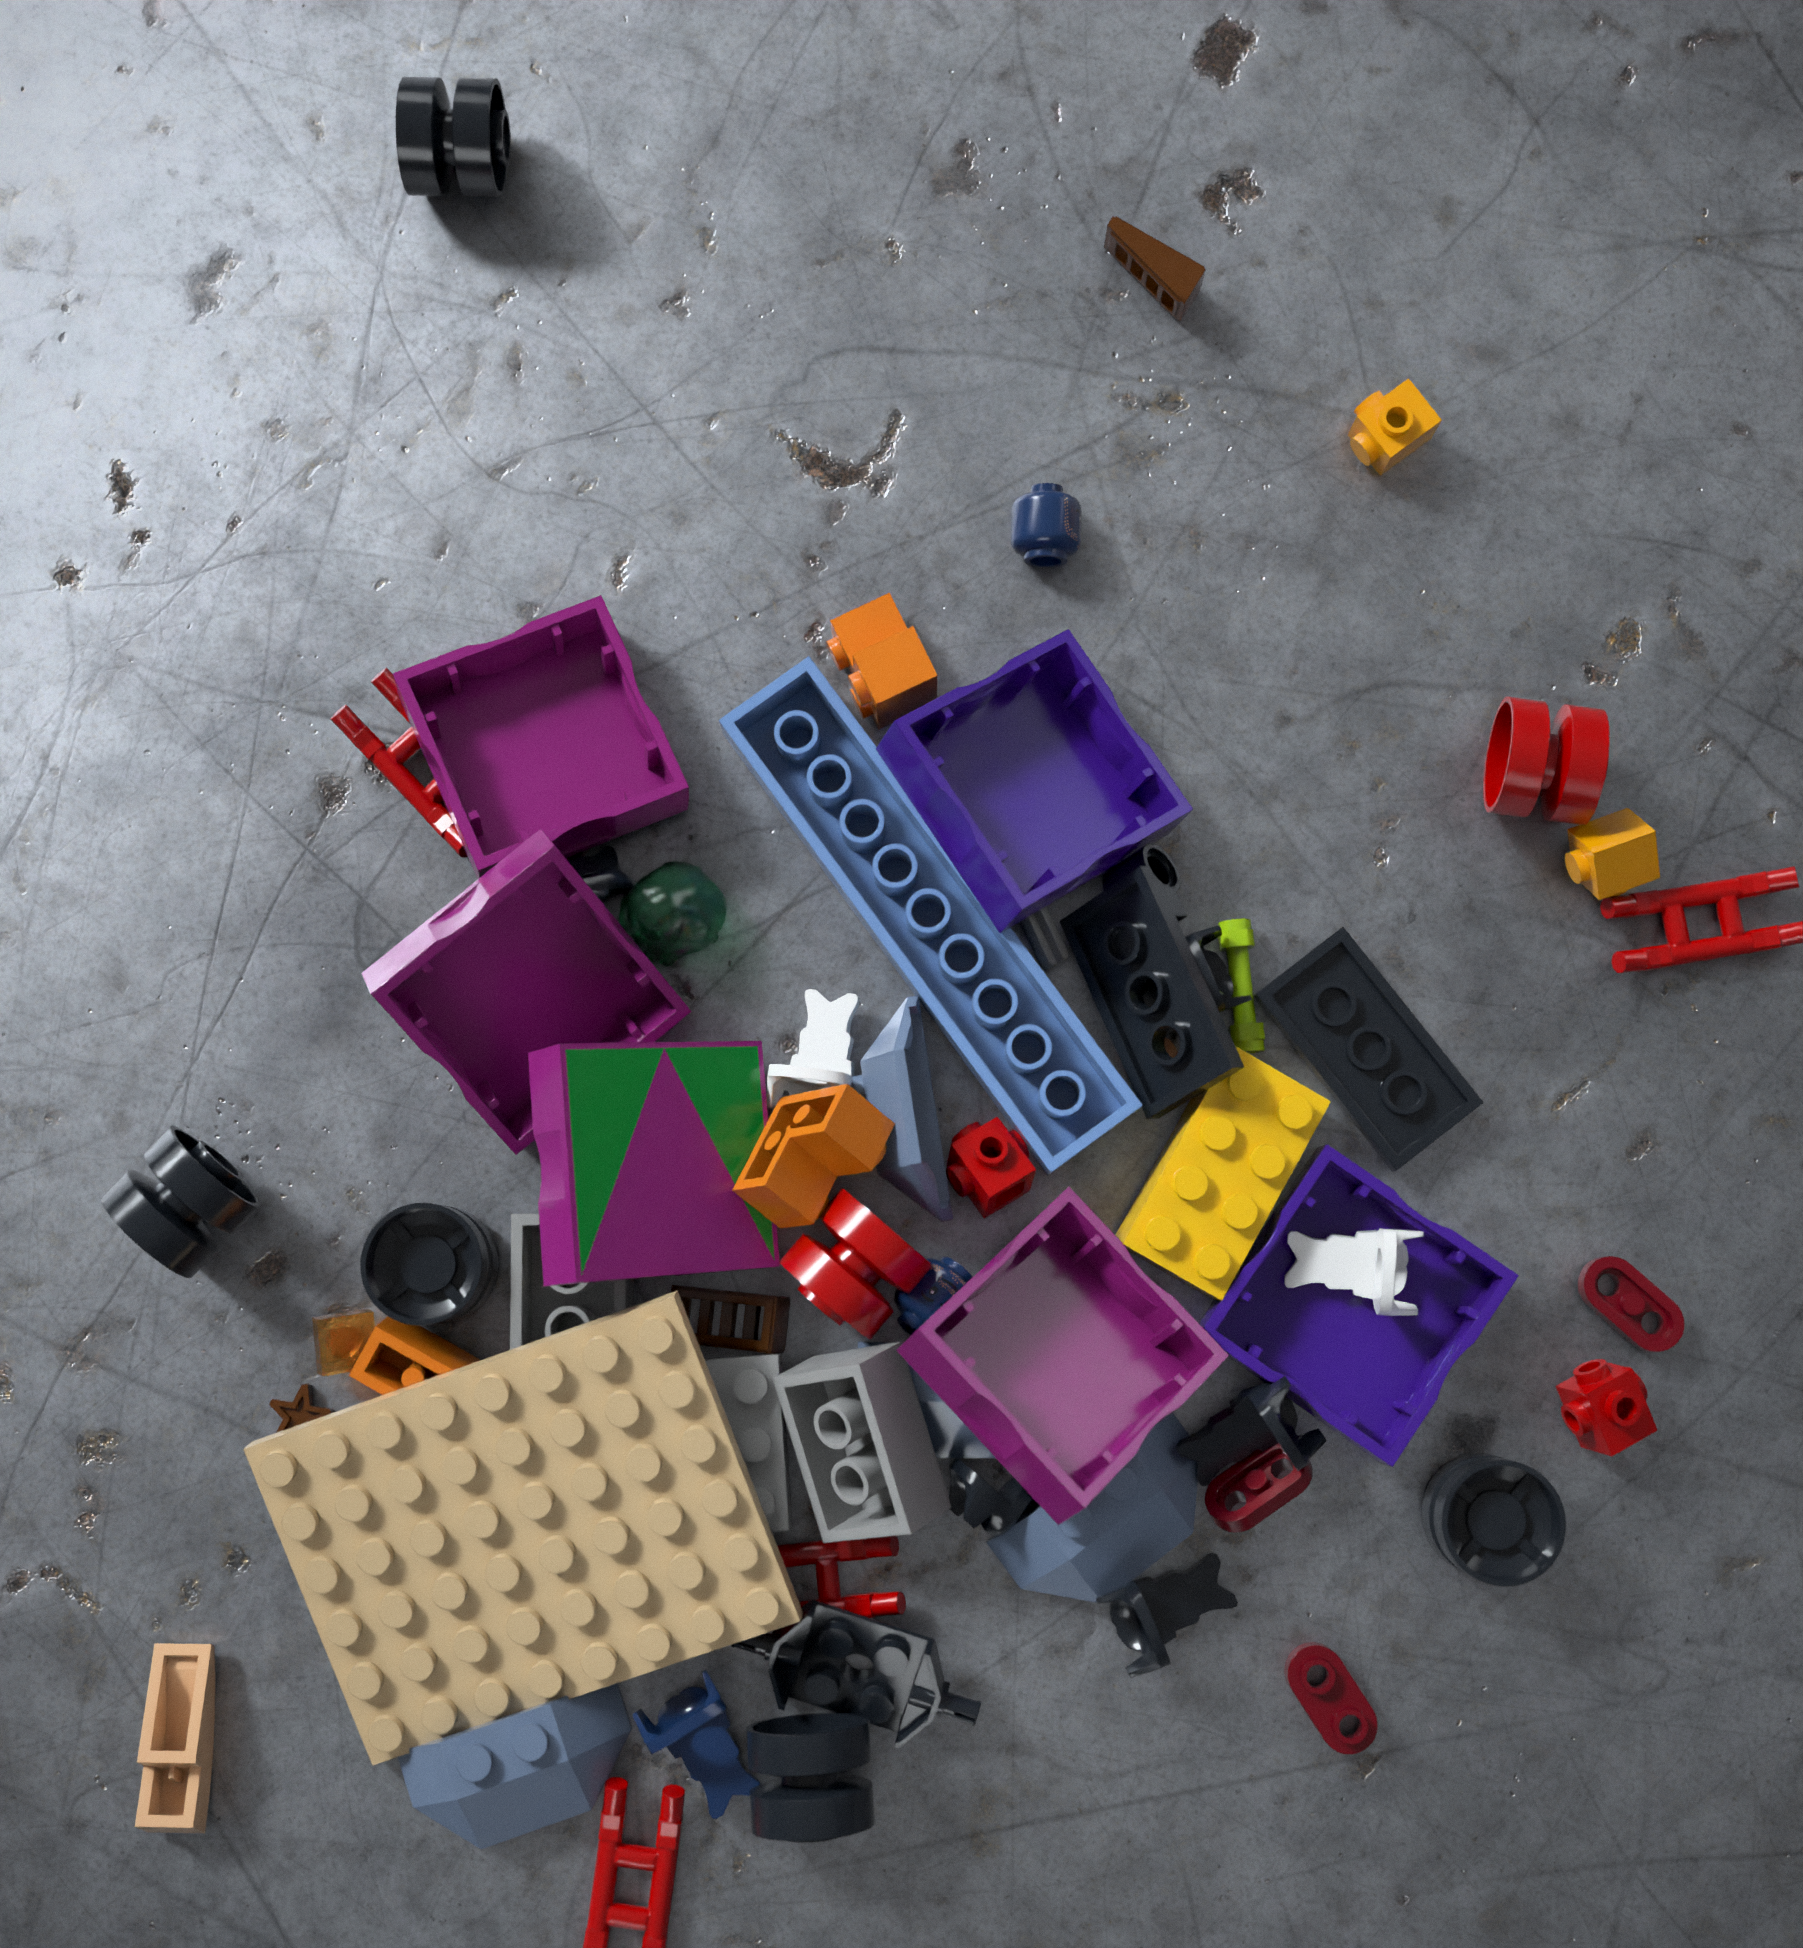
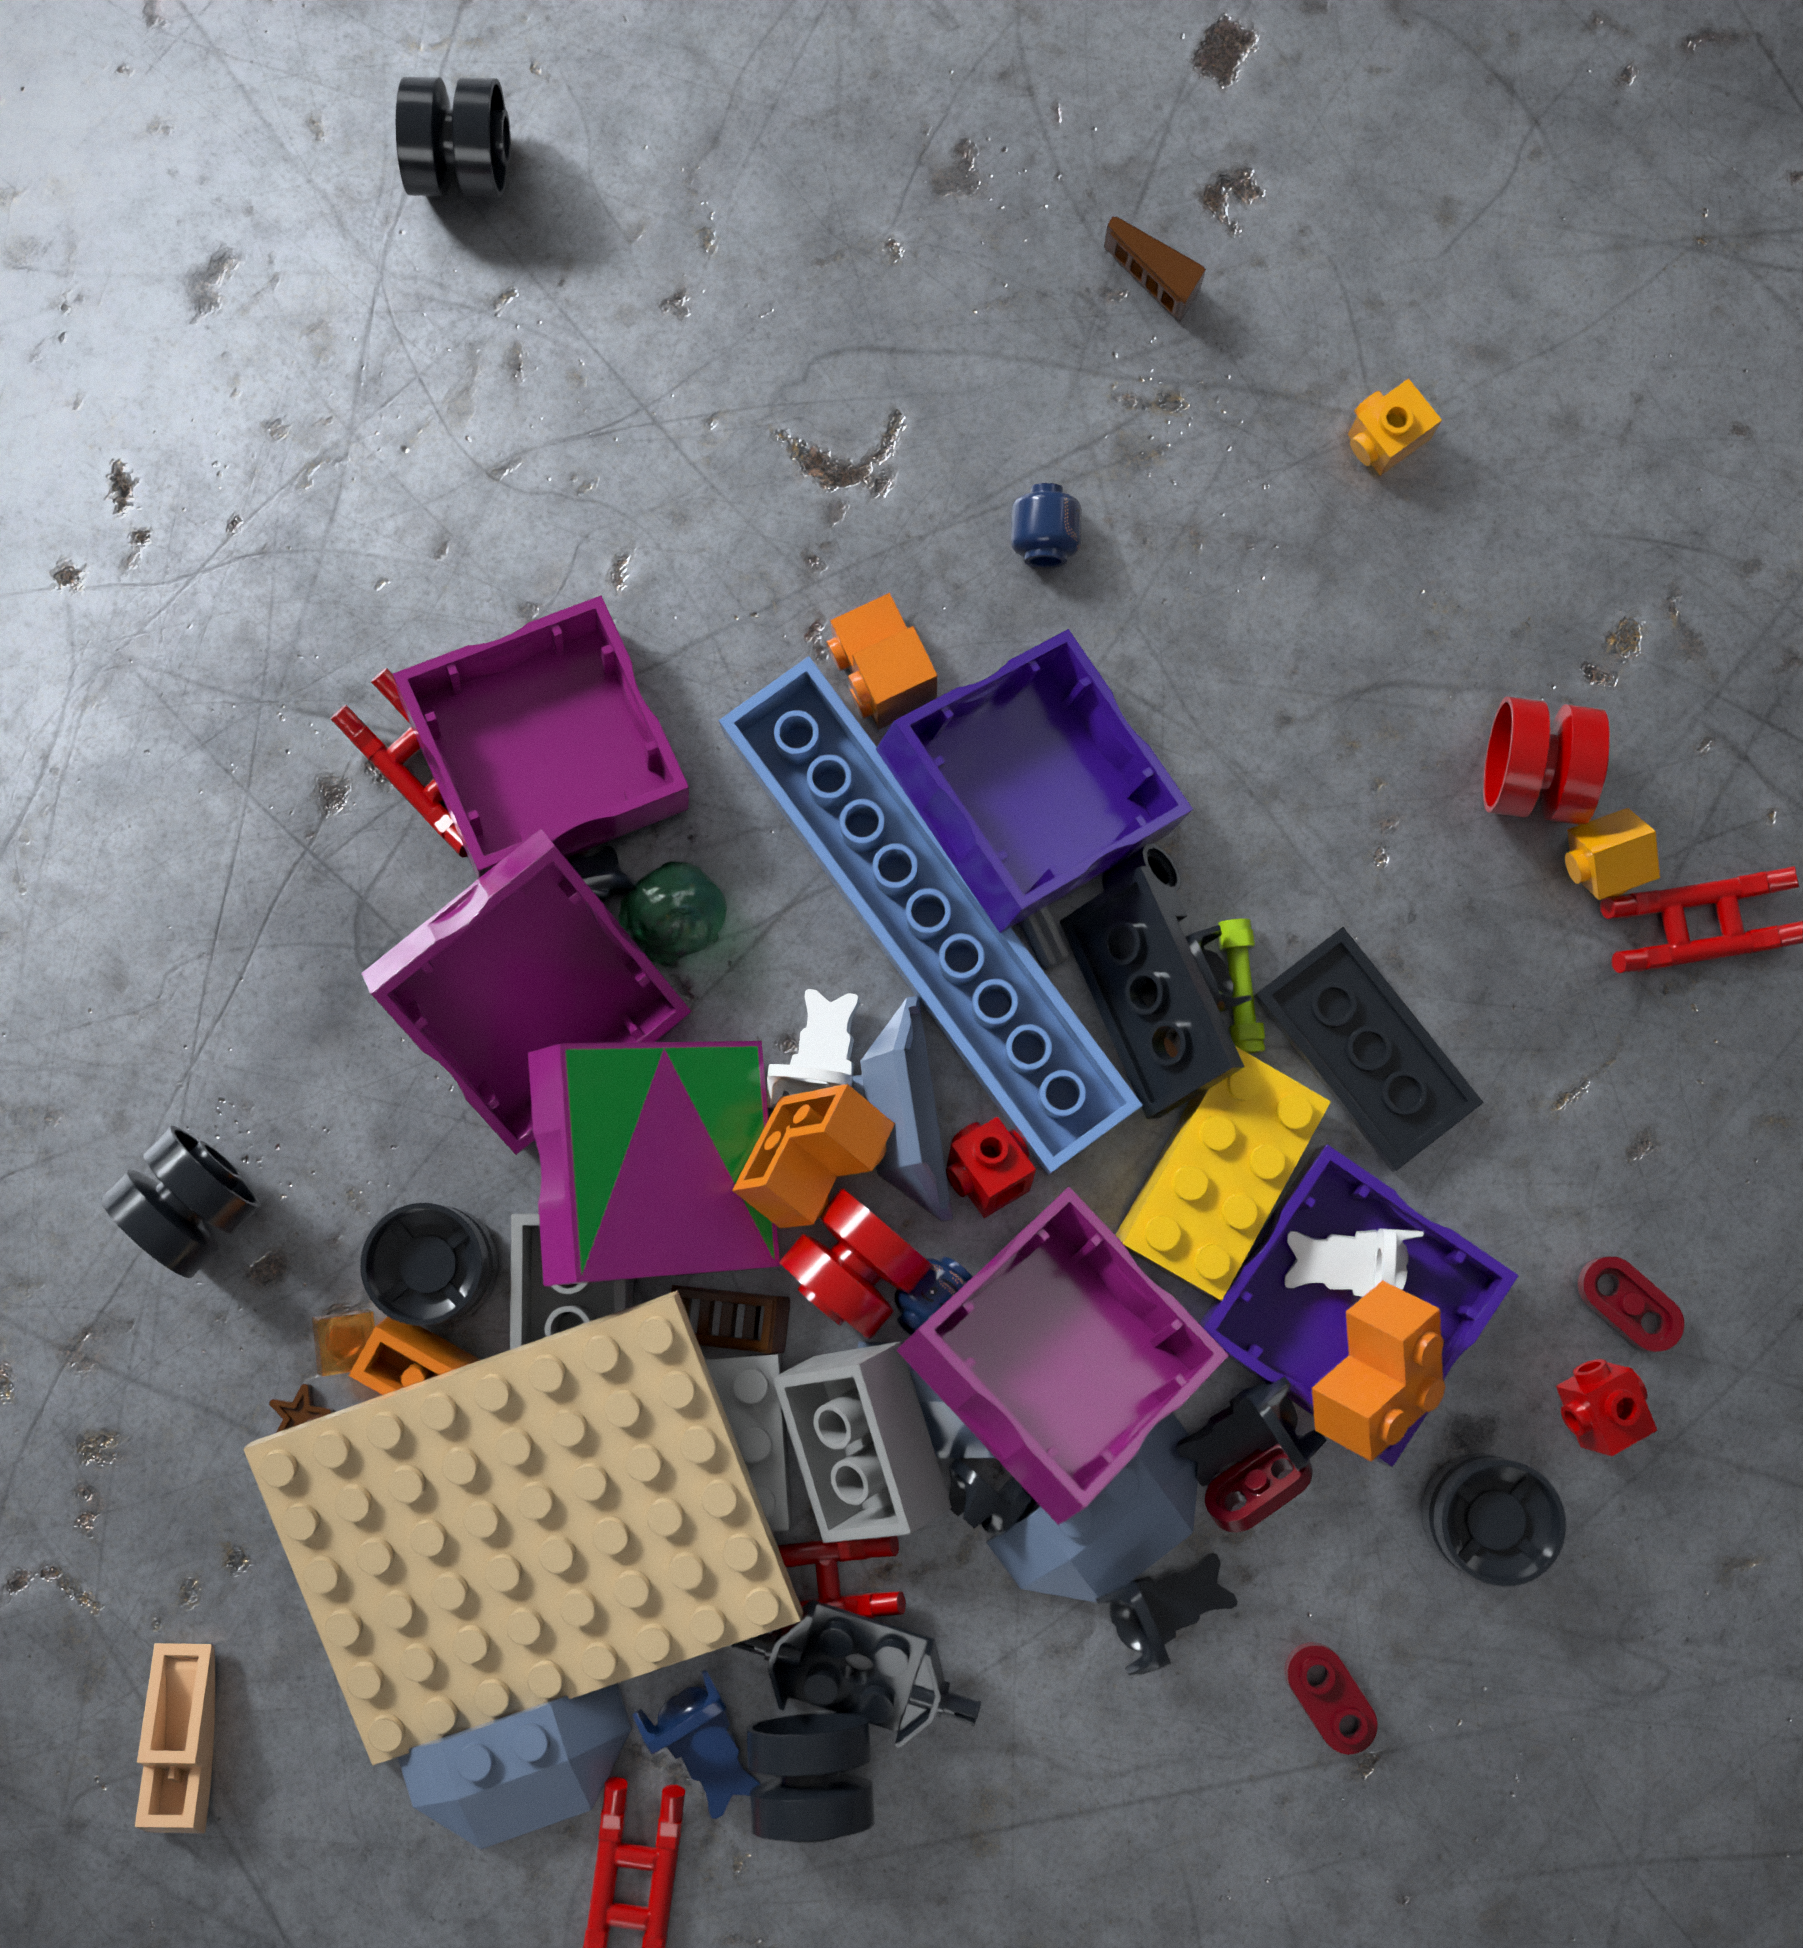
(1387, 1377): none -> orange brick

